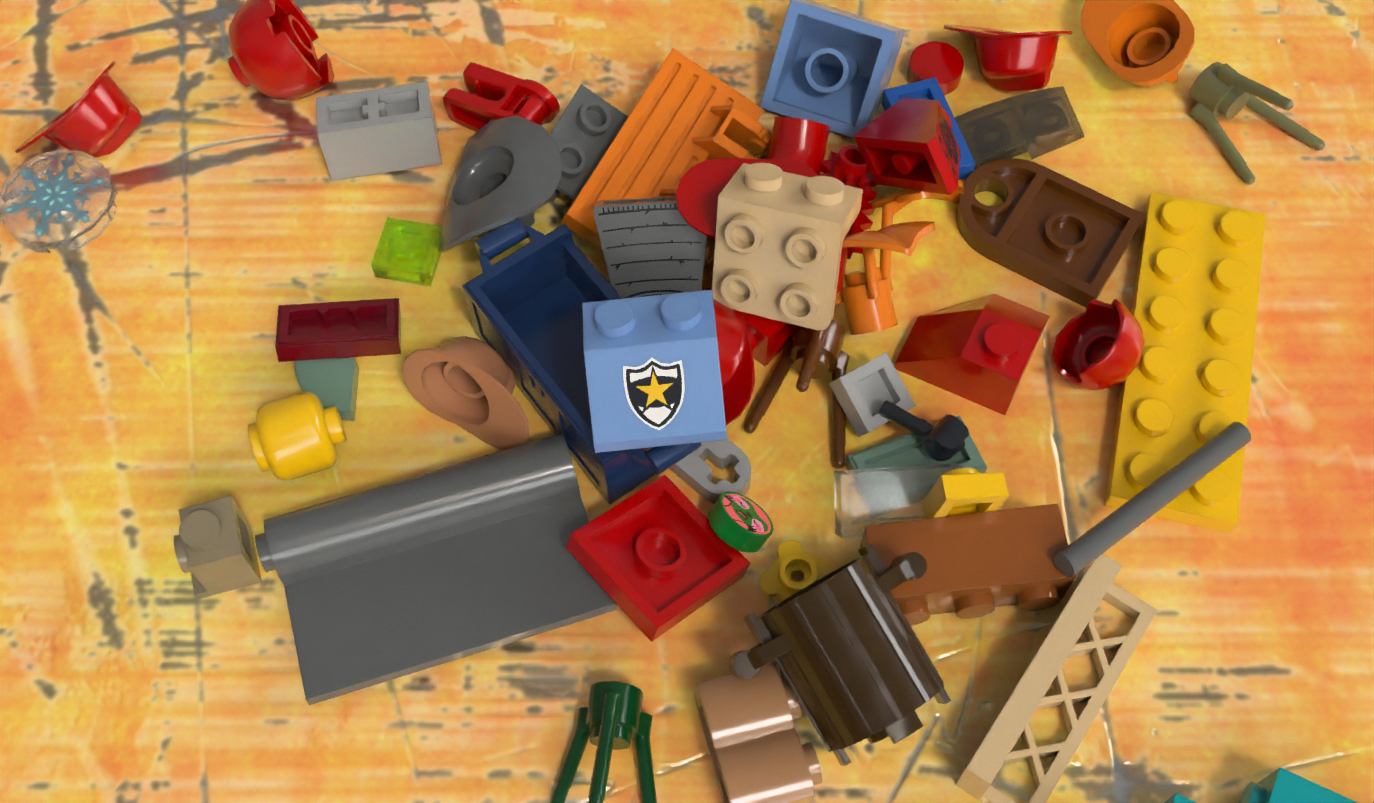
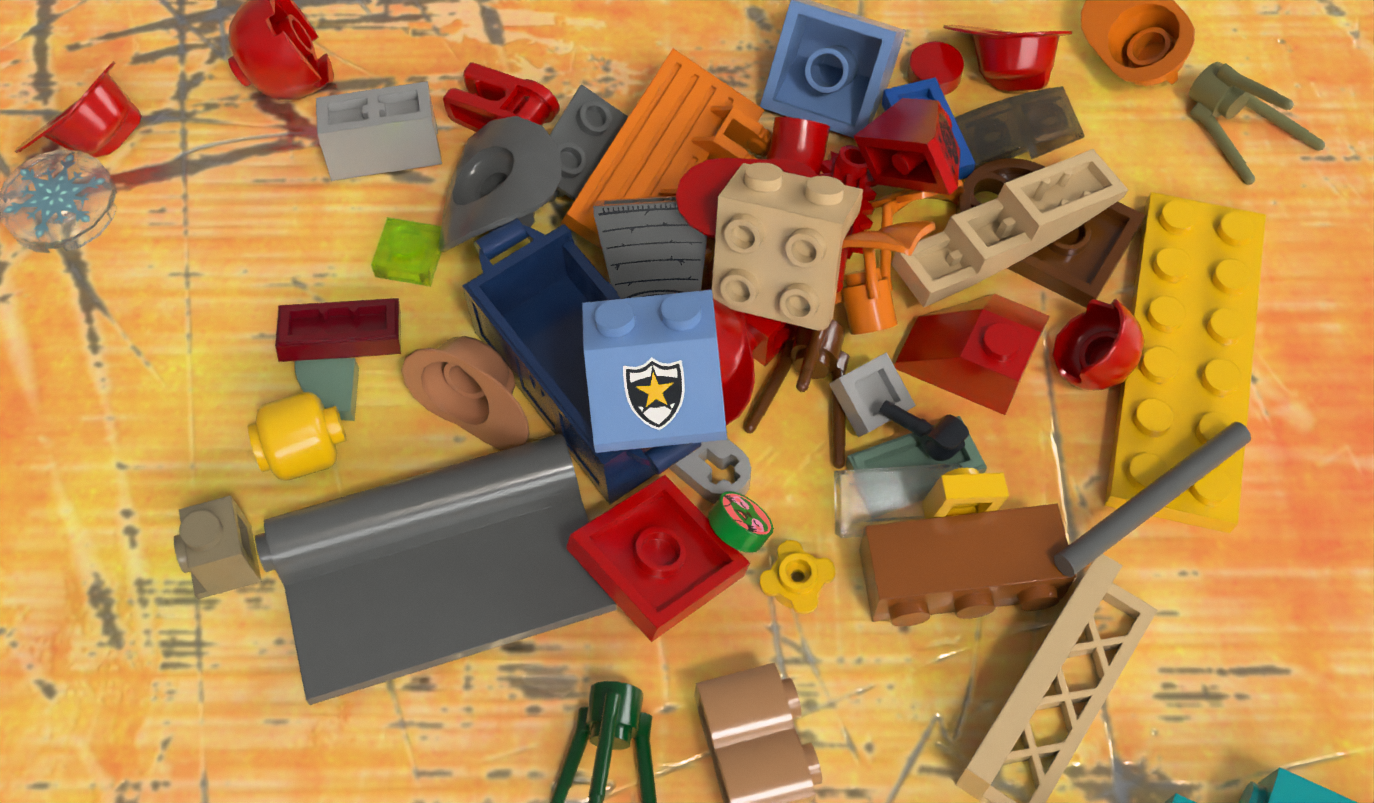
(849, 653): dark brown container -> none
(1009, 228): none -> tan slope

